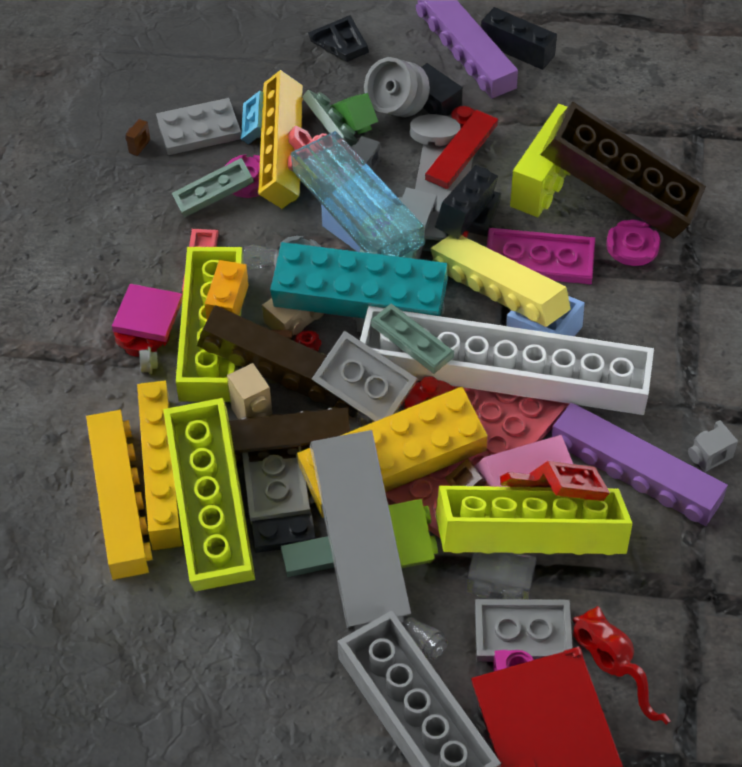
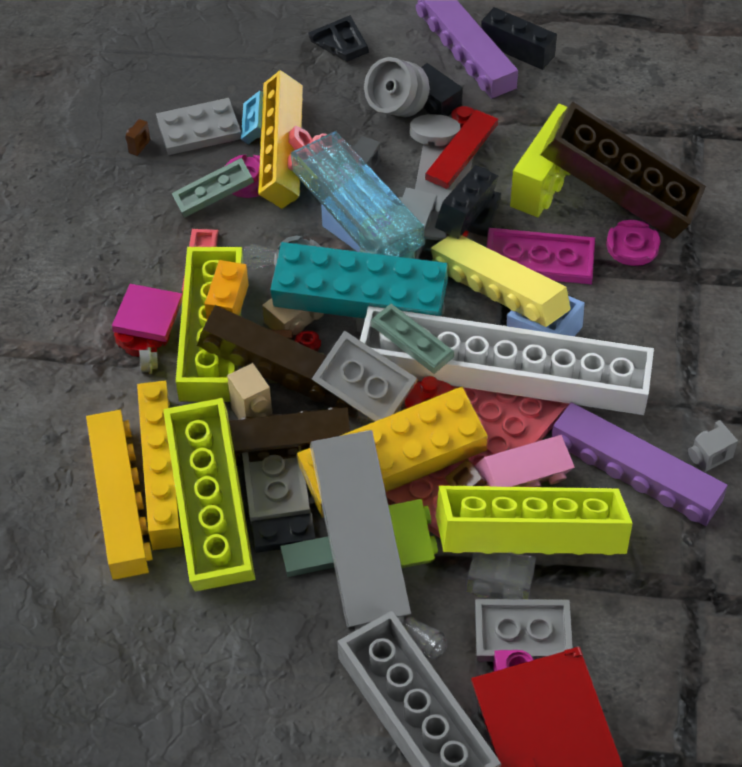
(329, 116): sand green plate -> none
(357, 112): bright green slope -> none
(564, 480): red plate -> none
(613, 654): red animal -> none

